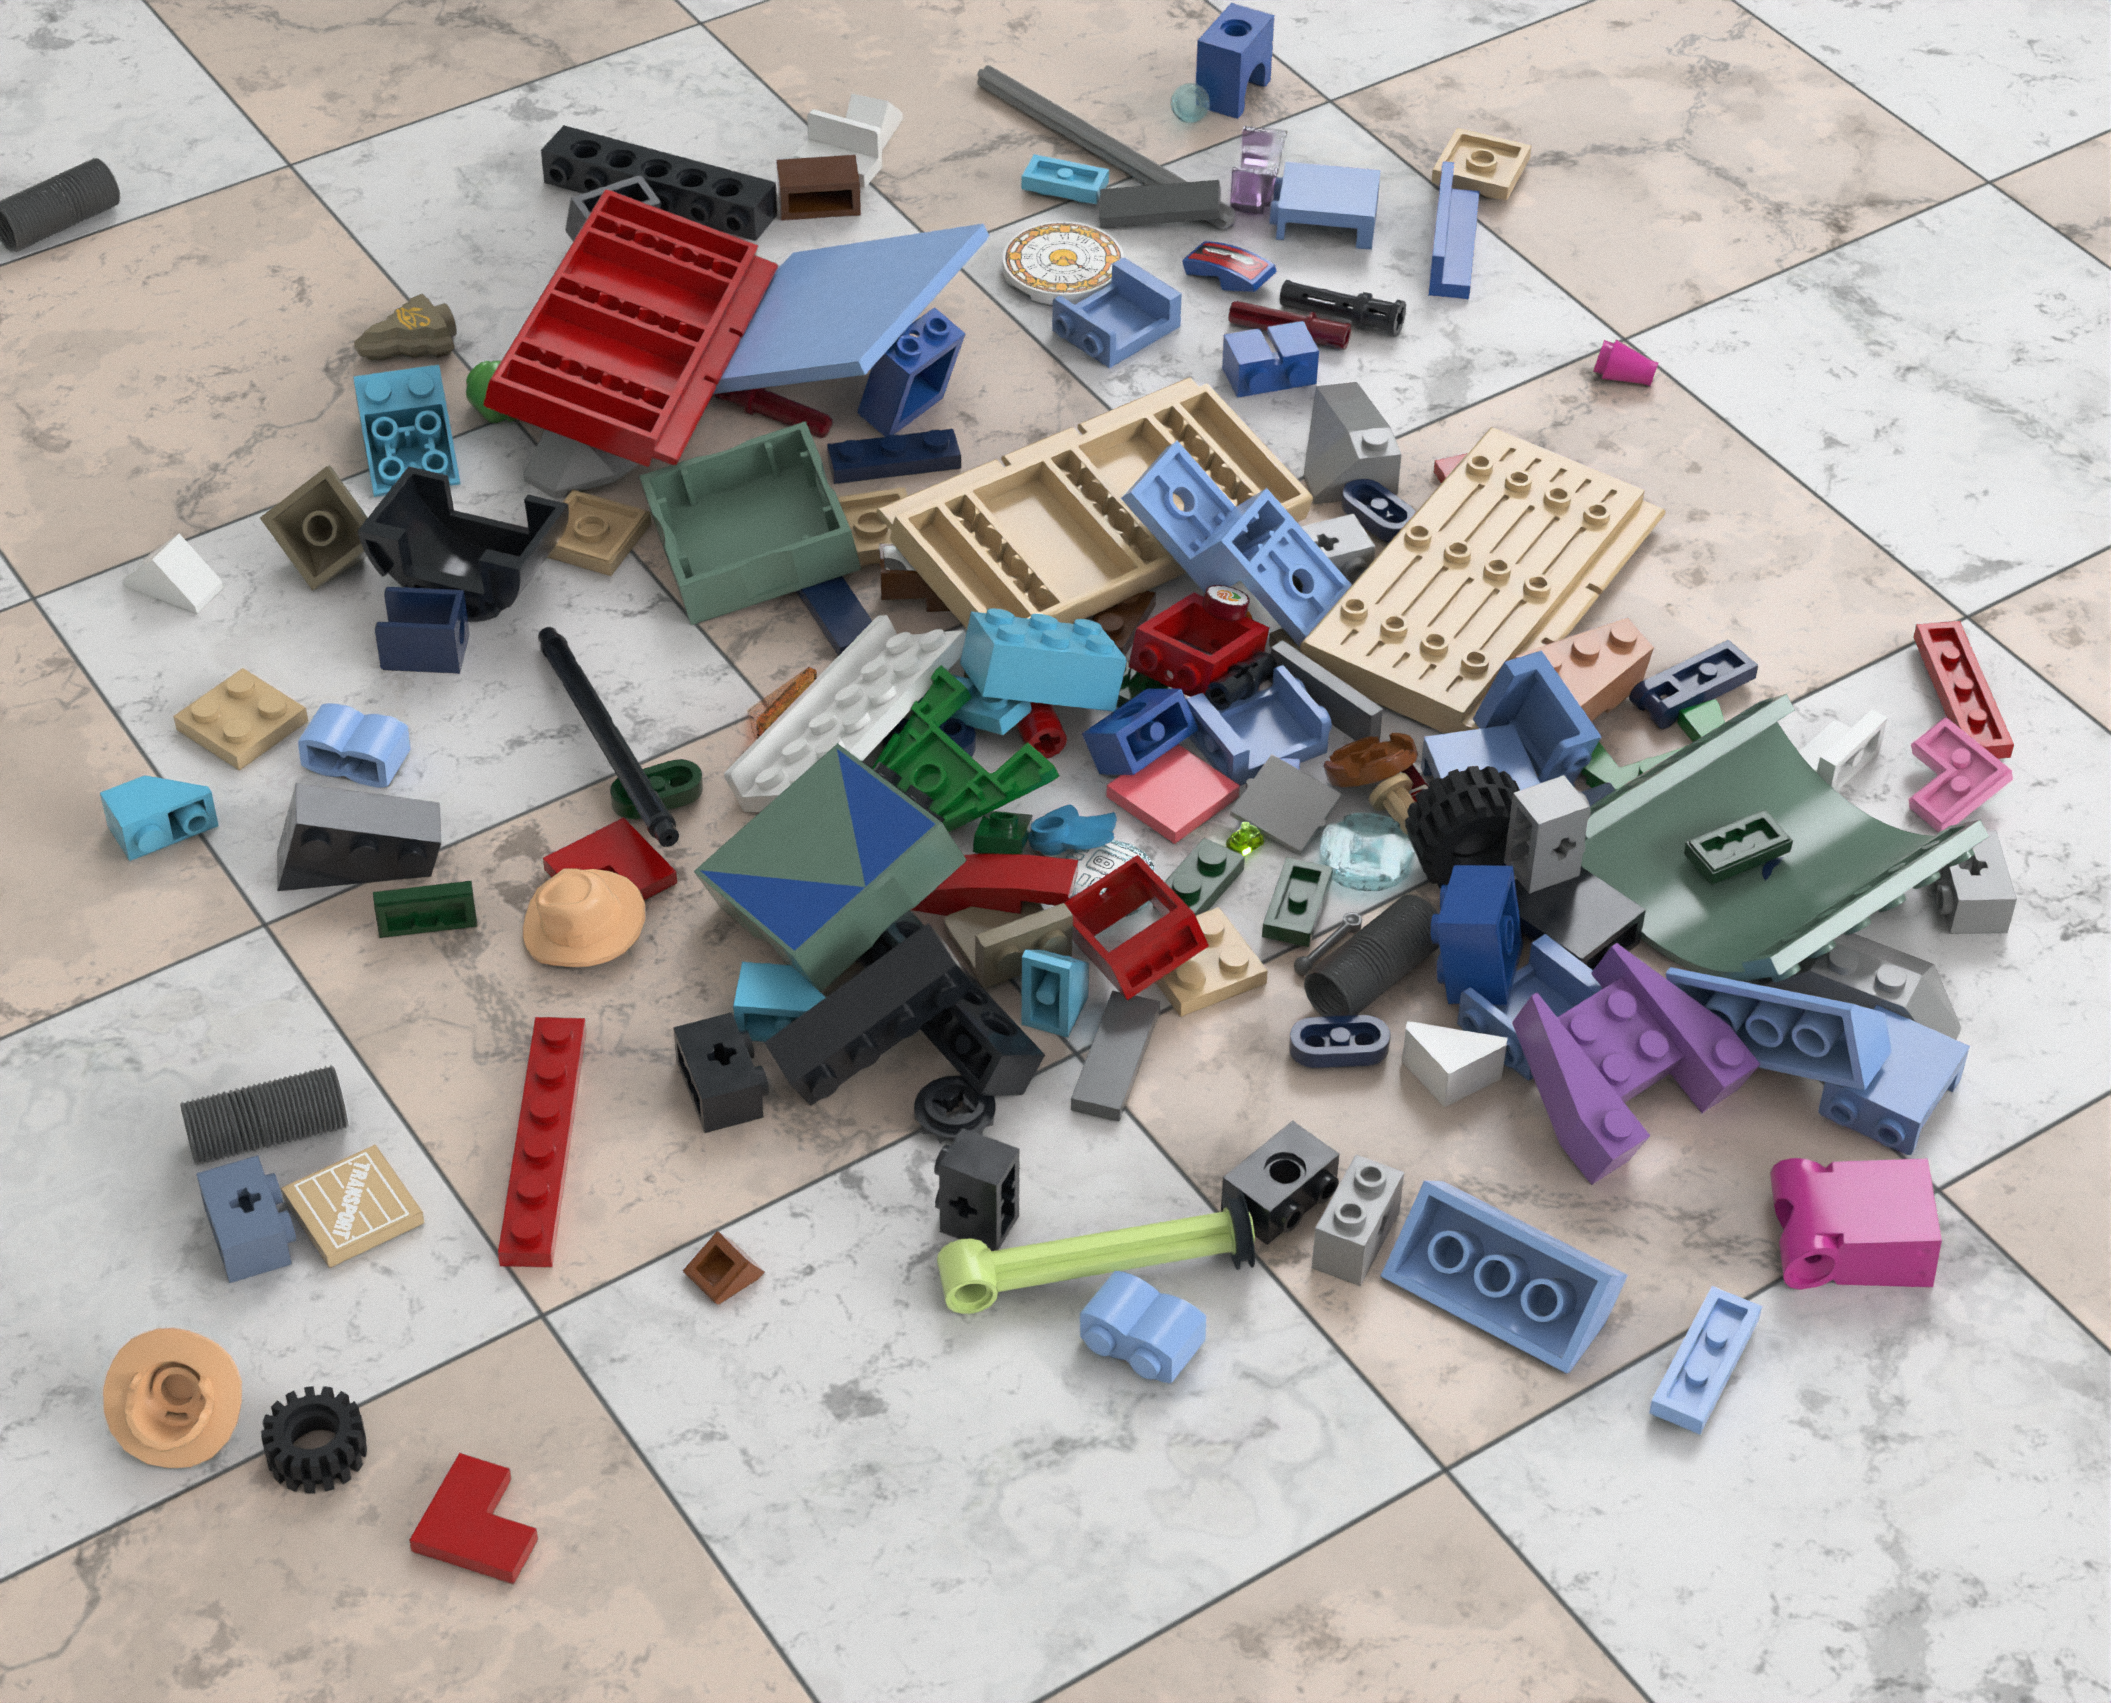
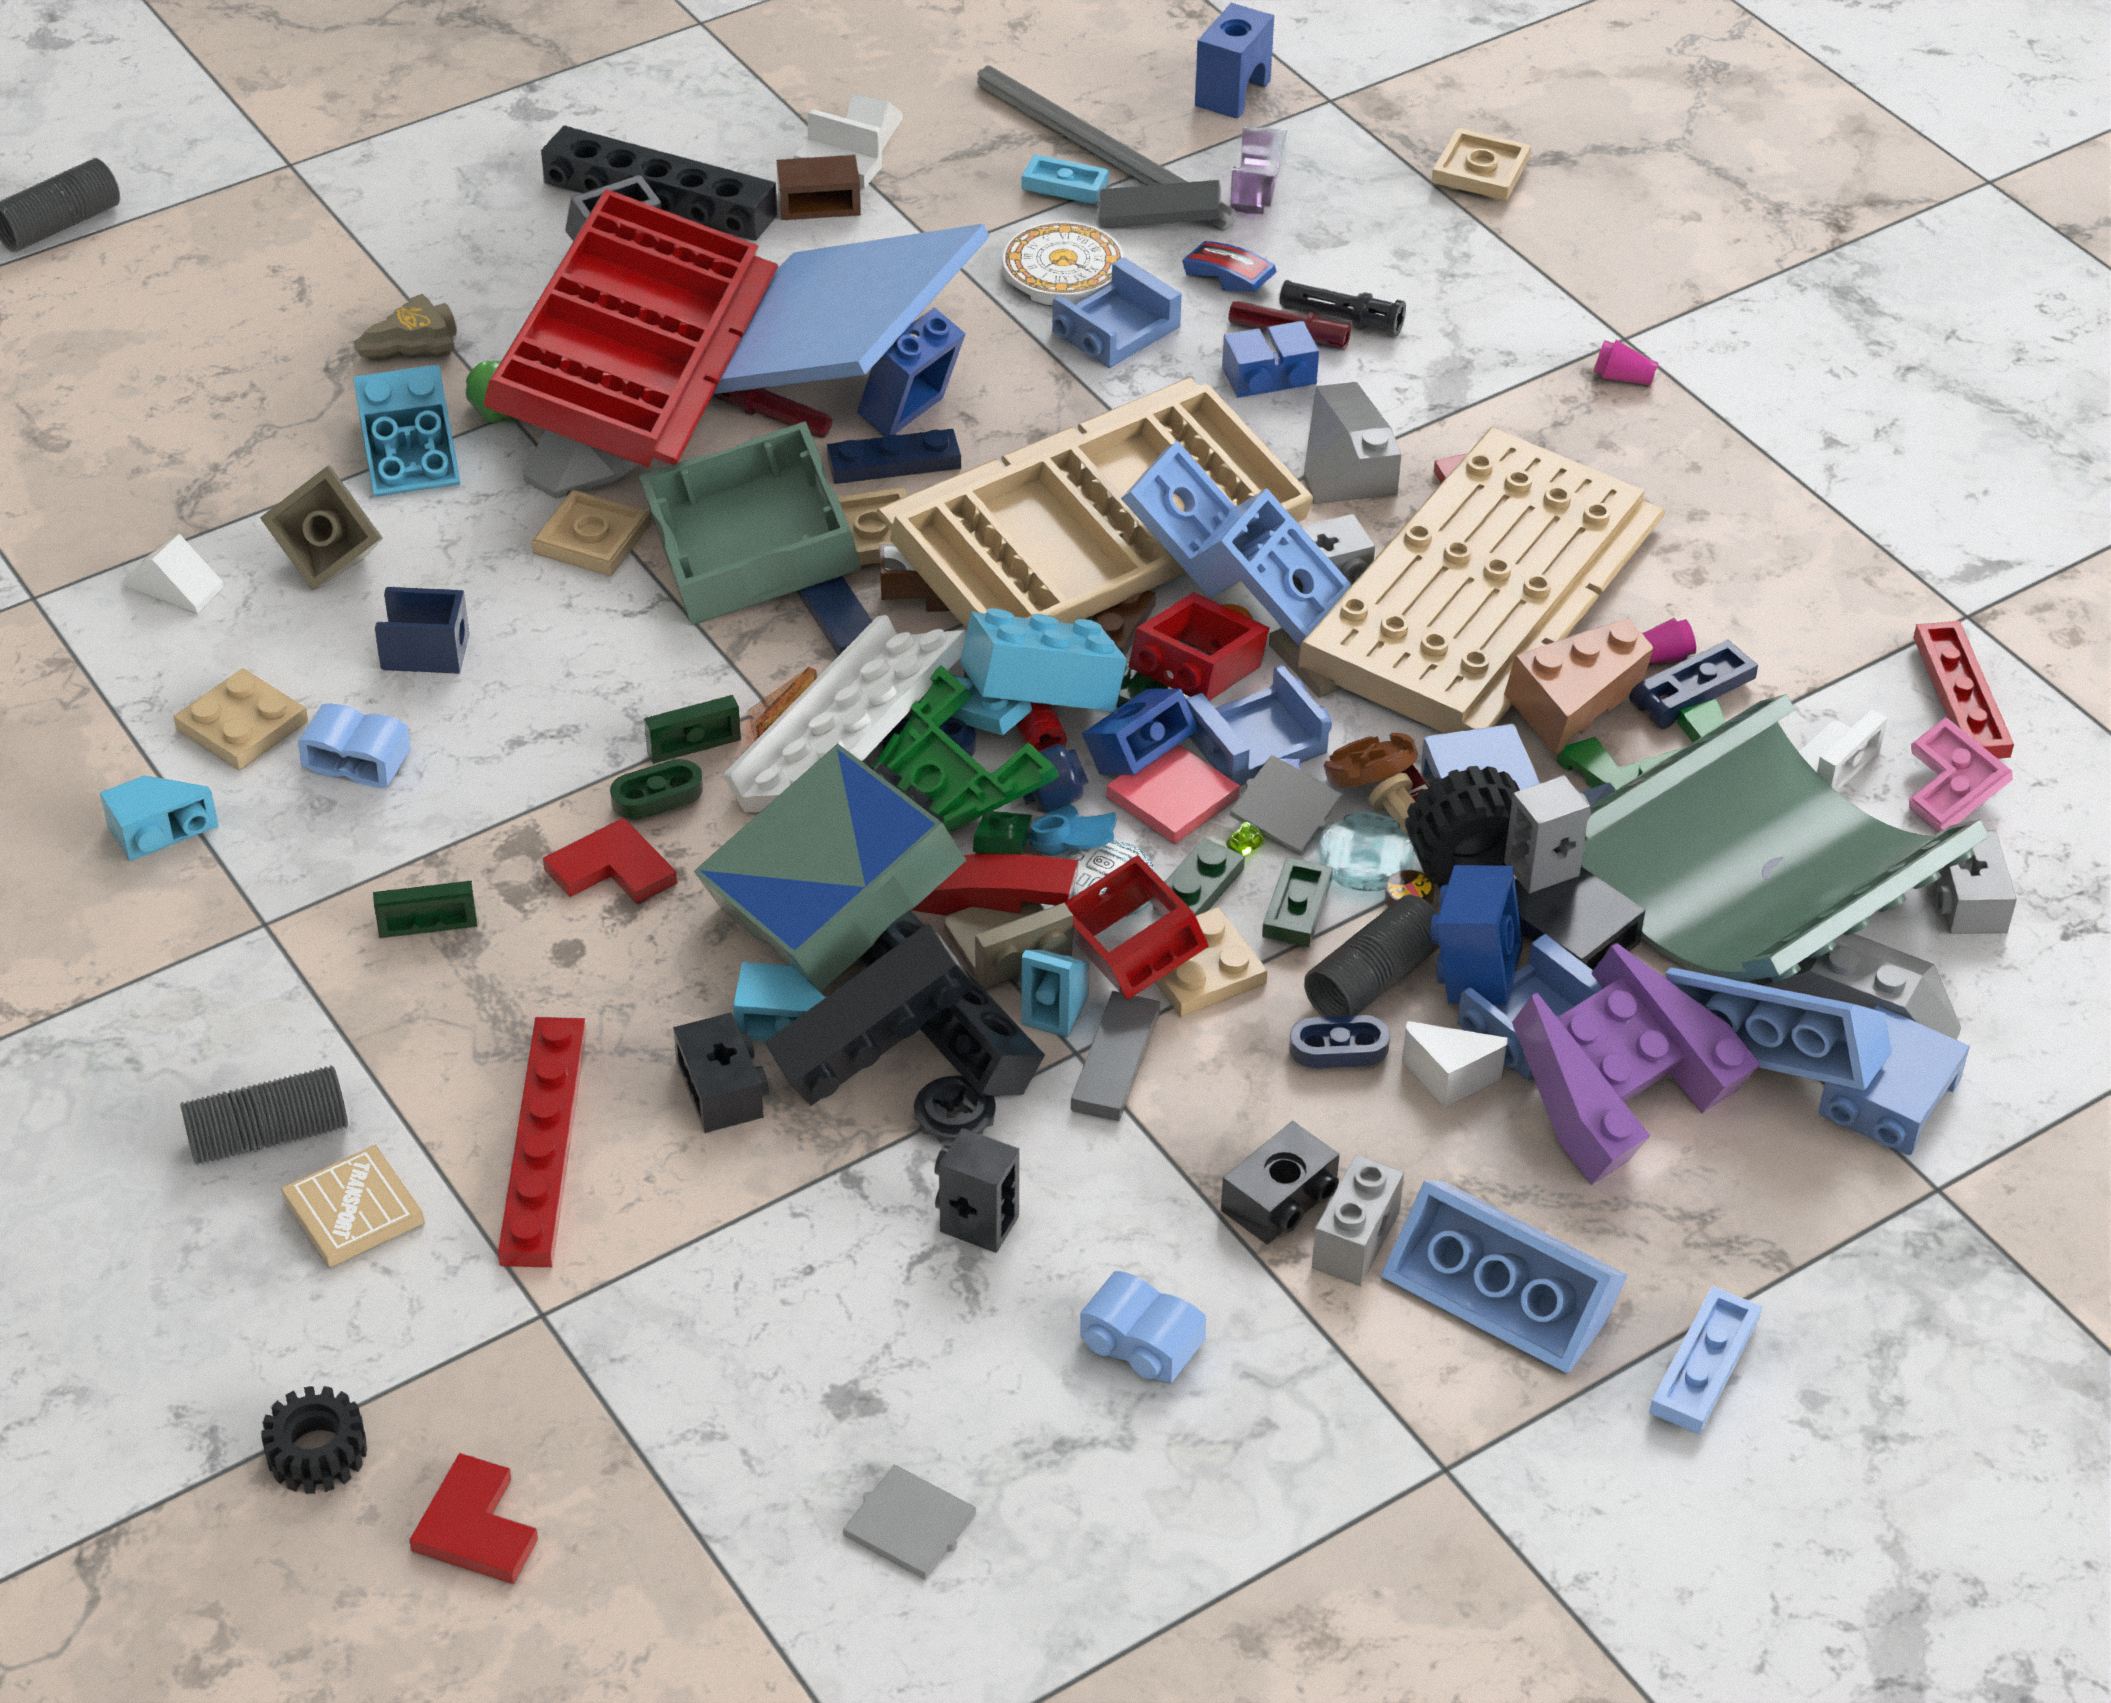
(172, 1397): light nougat hat -> none
(245, 1218): sand blue brick -> none
(355, 838): black wedge -> none
(432, 546): black cylinder -> none
(583, 918): light nougat hat -> none
(622, 760): black piece -> none
(692, 729): none -> dark green plate
(722, 1269): dark orange slope -> none
(909, 1521): none -> light grey piece
(975, 1274): yellowish green piece -> none
(1067, 787): none -> dark blue head
(1190, 103): clear light blue plate -> none
(1225, 602): dark red tile -> none
(1241, 680): black pin -> none
(1327, 198): panel -> none
(1347, 707): dark grey tile -> none
(1351, 923): dark grey hinge -> none
(1376, 508): dark blue plate -> none
(1406, 883): none -> tile
(1453, 238): fence -> none
(1545, 715): medium blue panel -> none
(1671, 641): none -> dark pink cone
(1738, 847): dark green plate -> none
(1856, 1222): dark pink piece -> none

